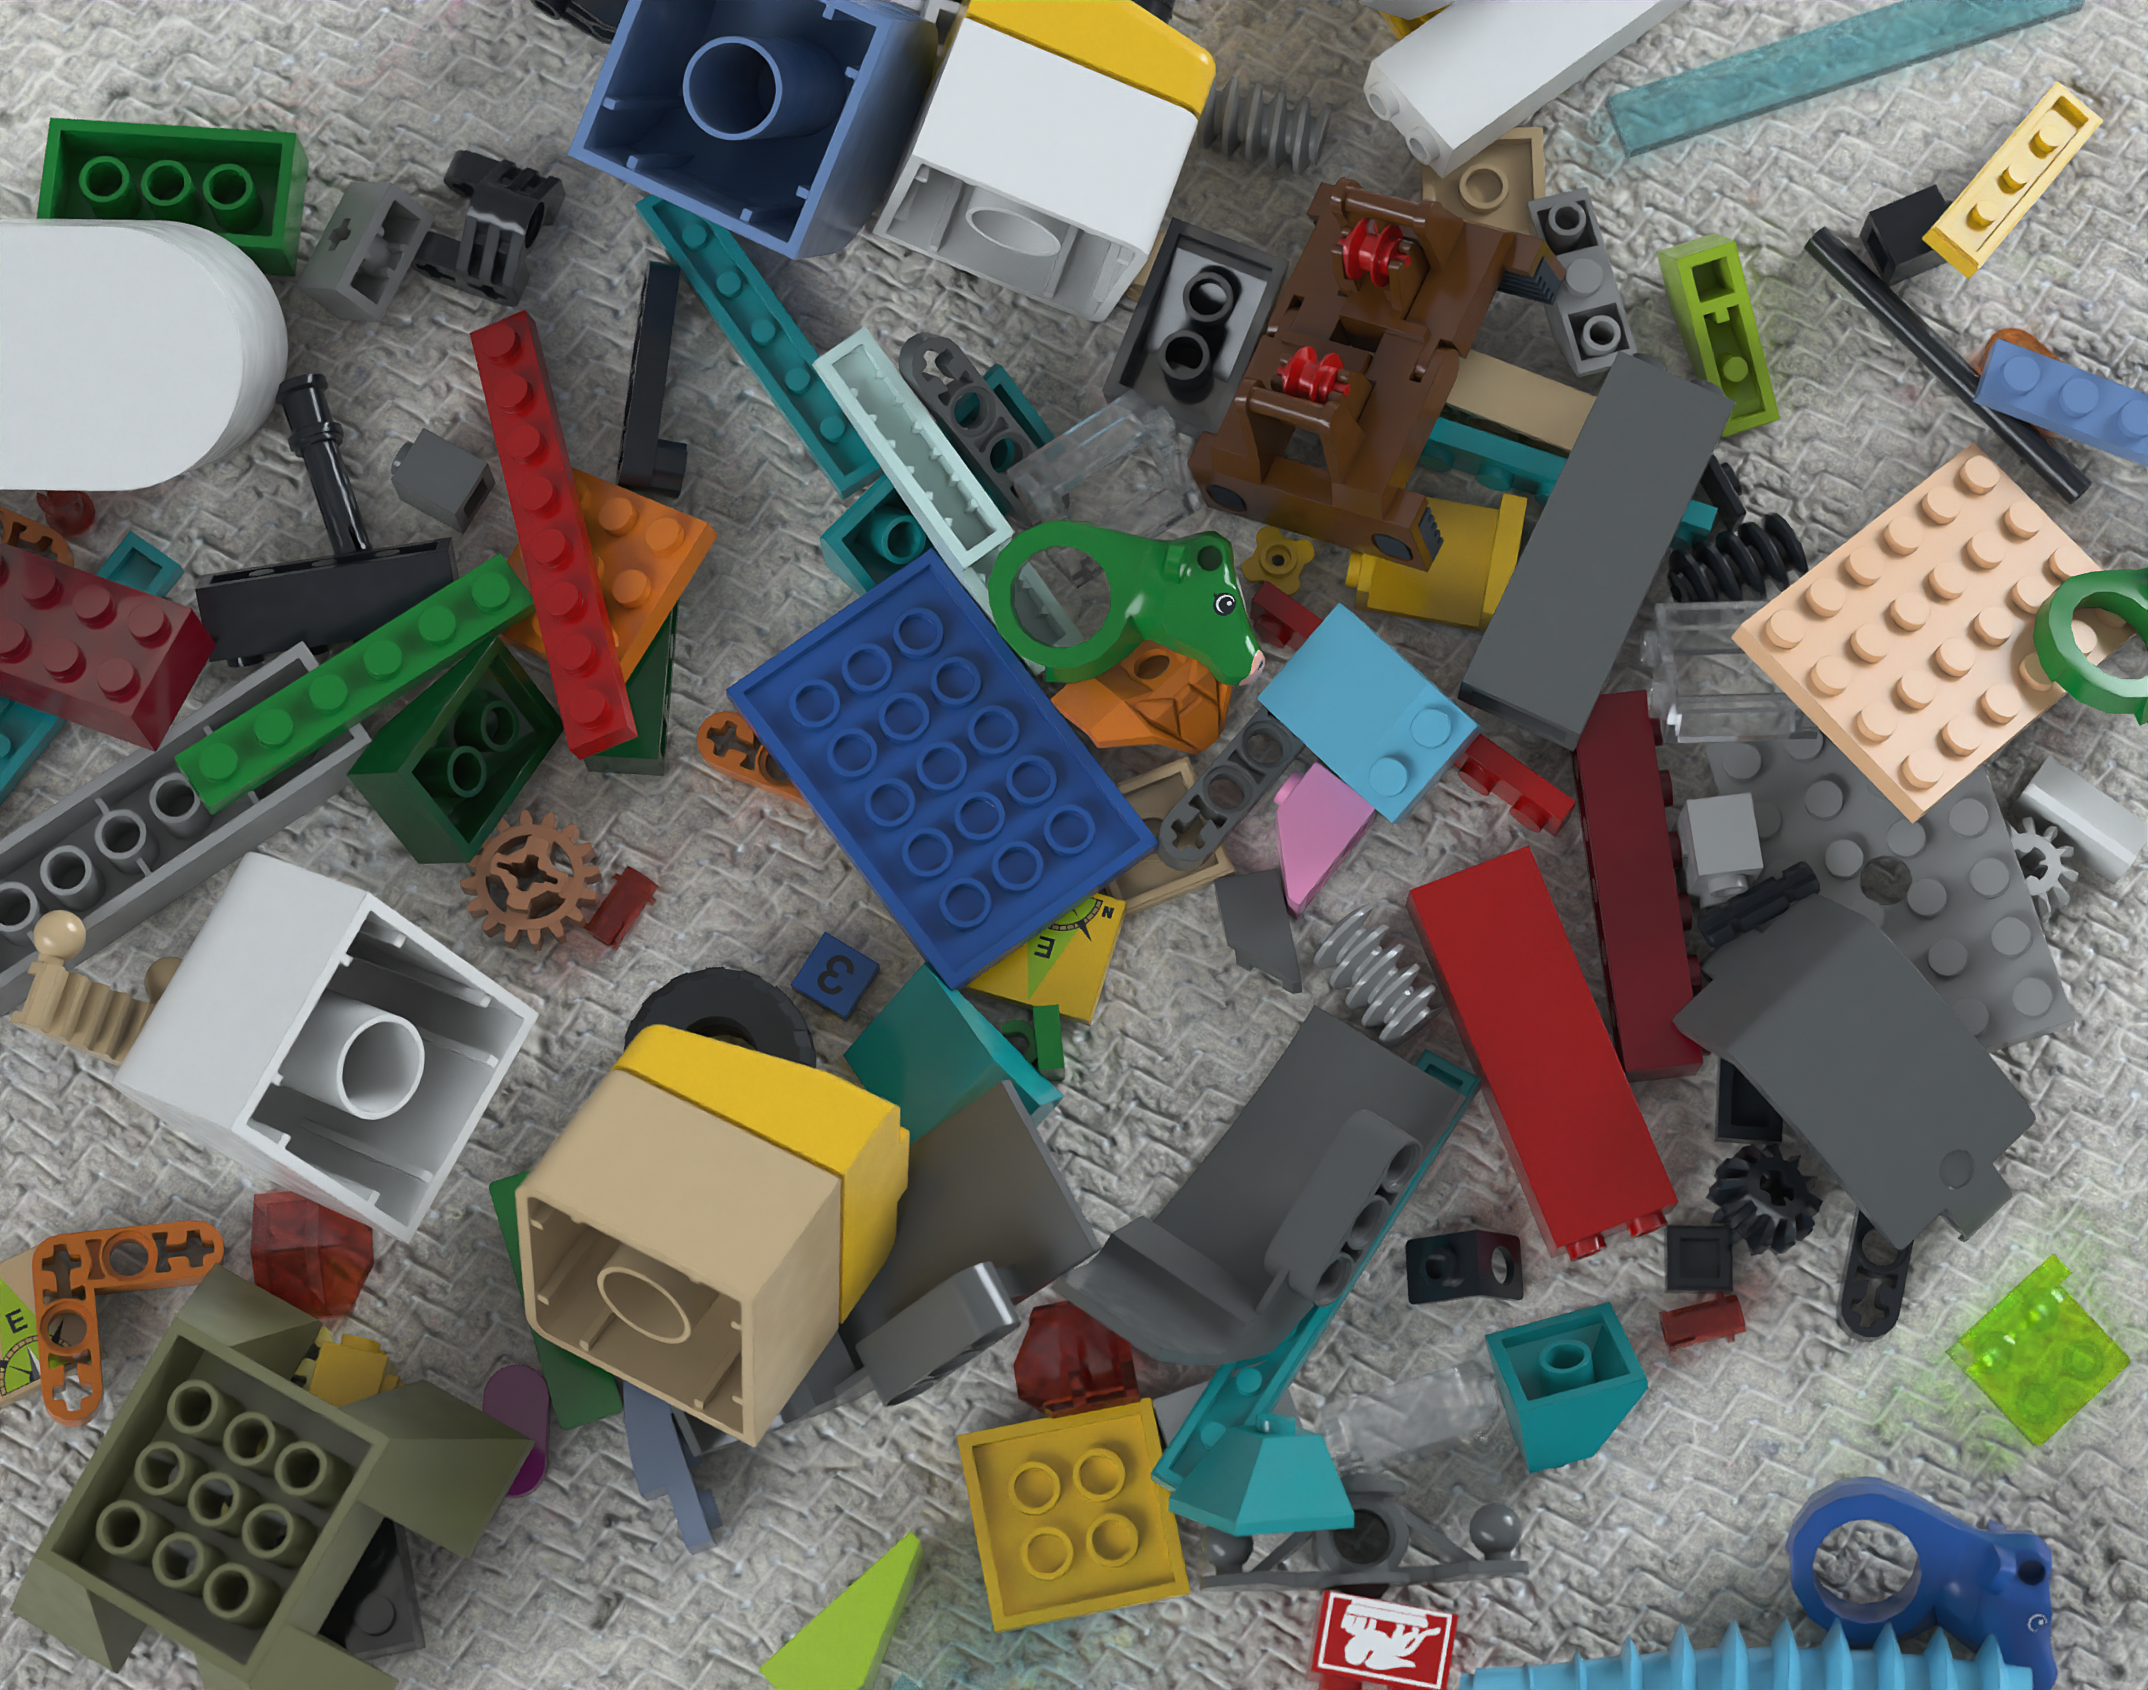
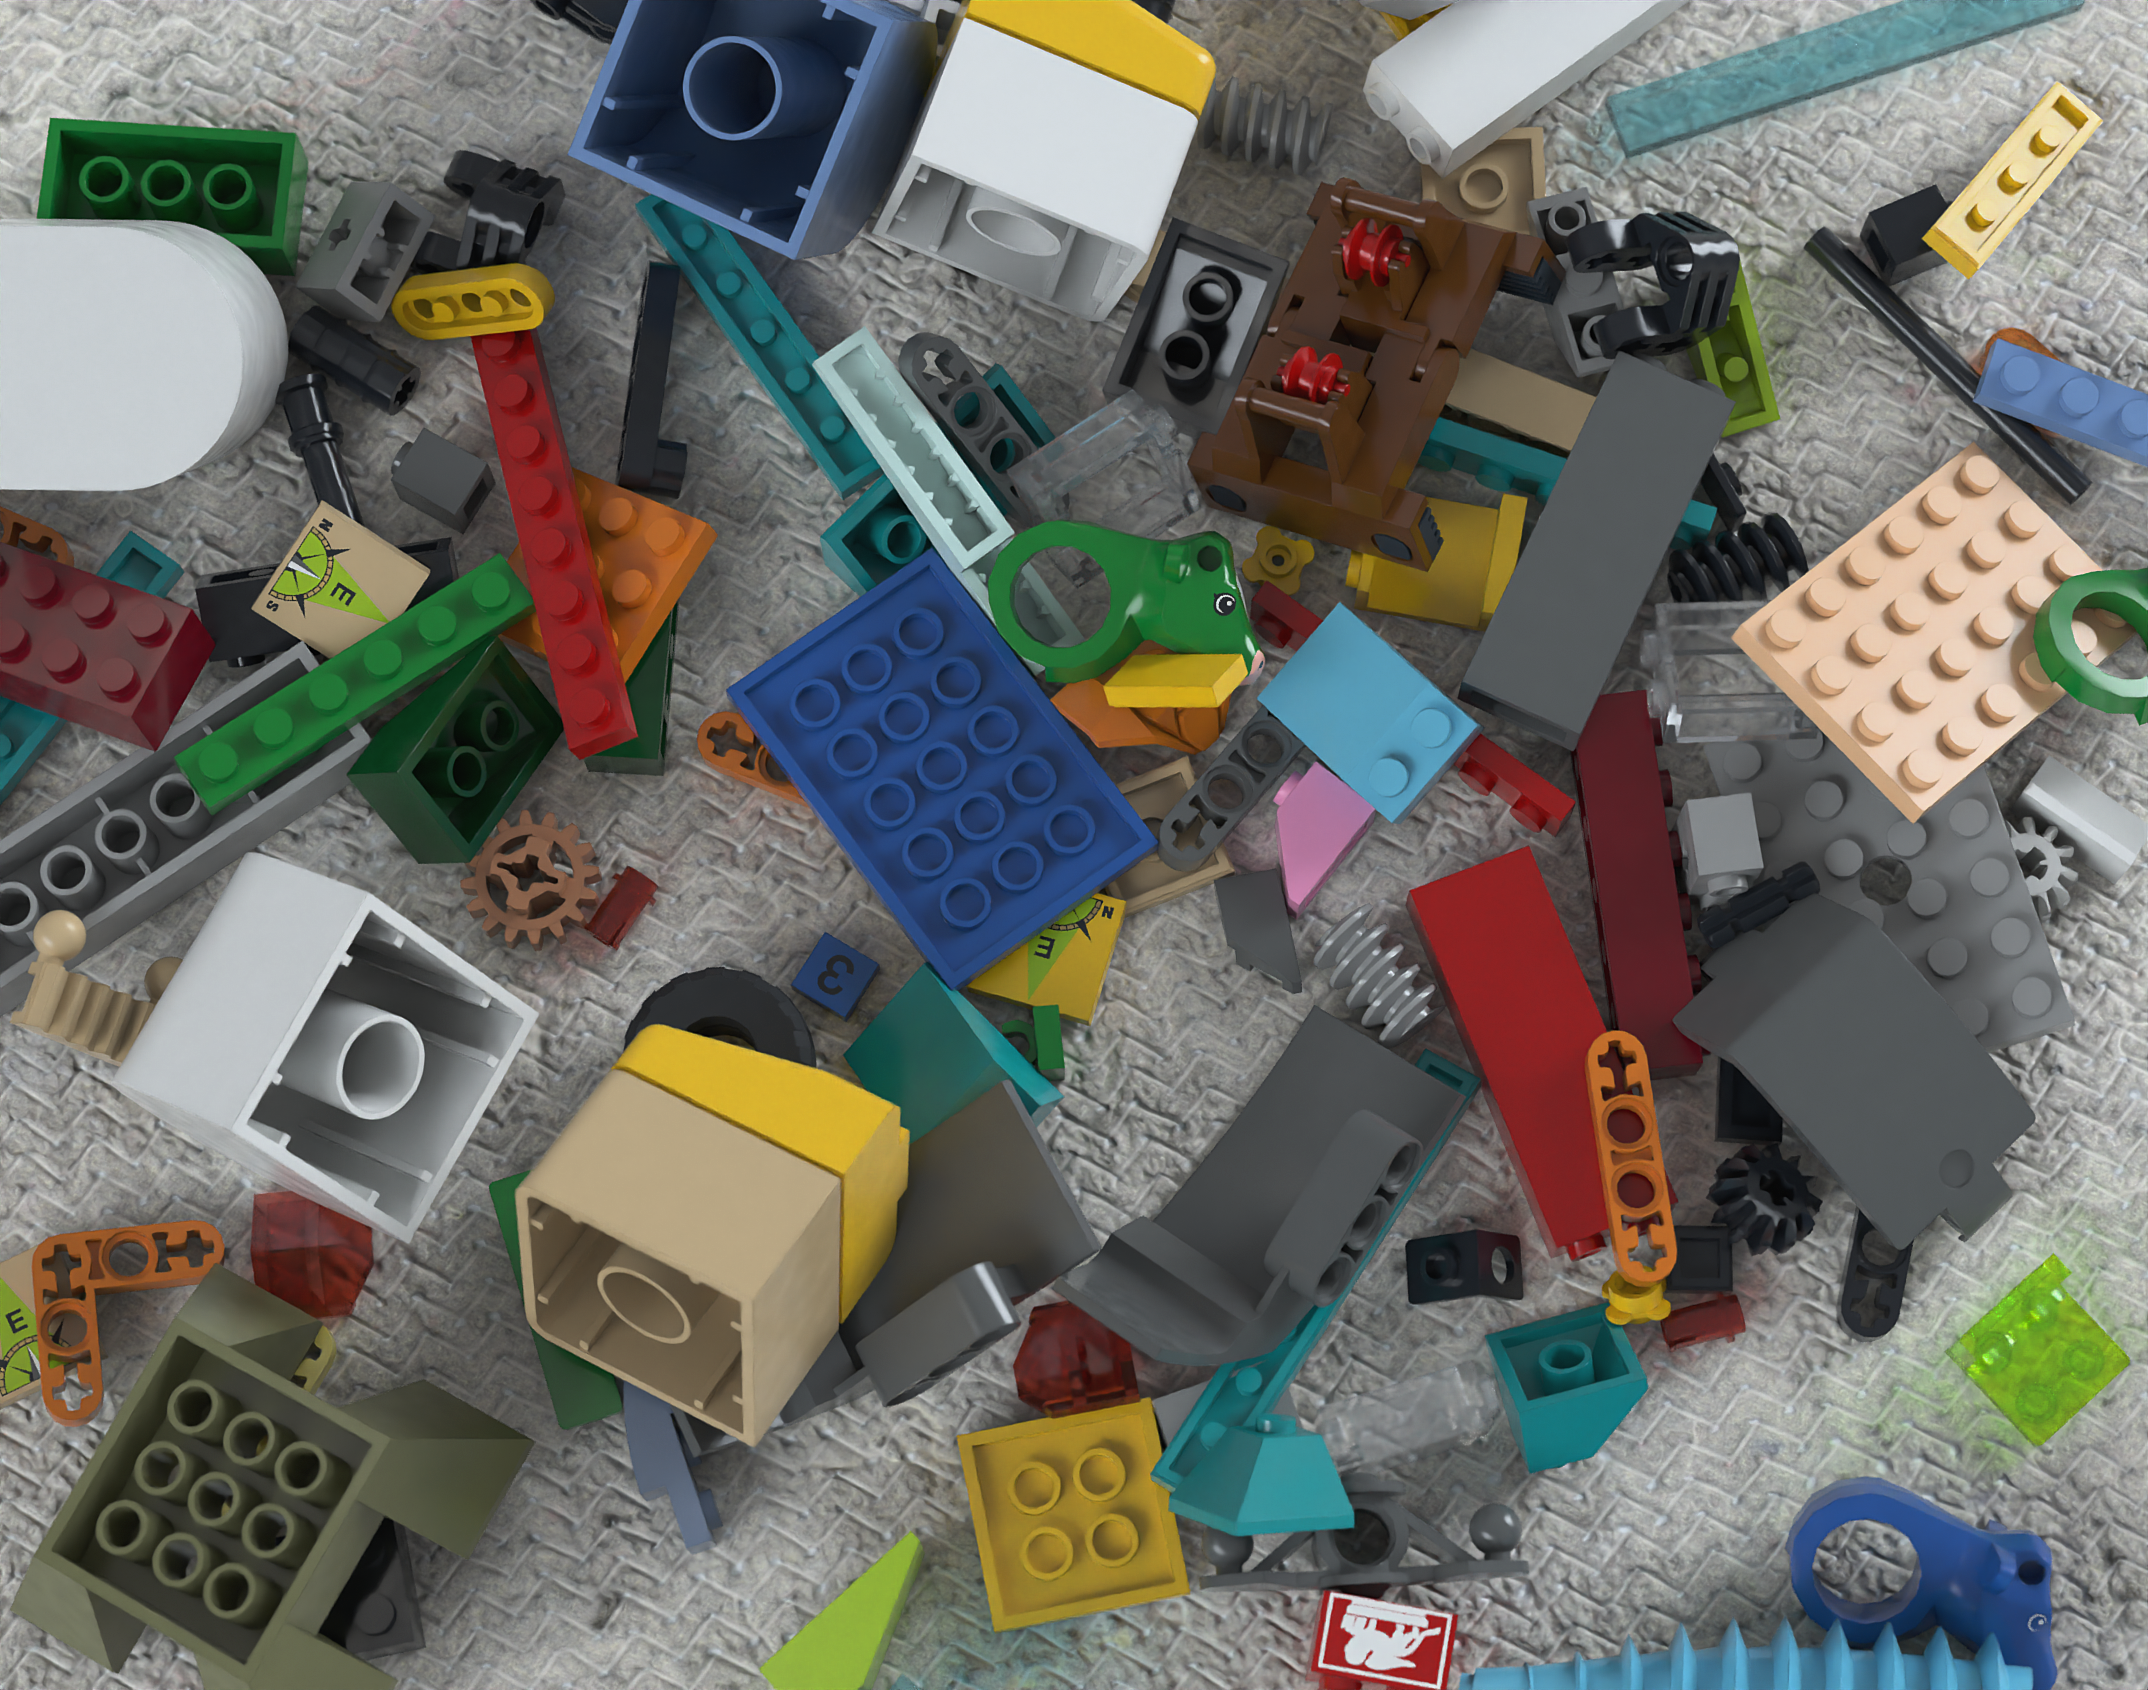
(63, 515): clear red pin -> none
(338, 583): none -> tan tile
(352, 1371): yellow brick -> none
(354, 360): none -> black axle
(473, 302): none -> yellow plate
(523, 1402): magenta tile -> none
(1176, 680): none -> yellow tile
(1634, 1303): none -> yellow plate
(1637, 1157): none -> orange beam
(1693, 266): none -> black piece

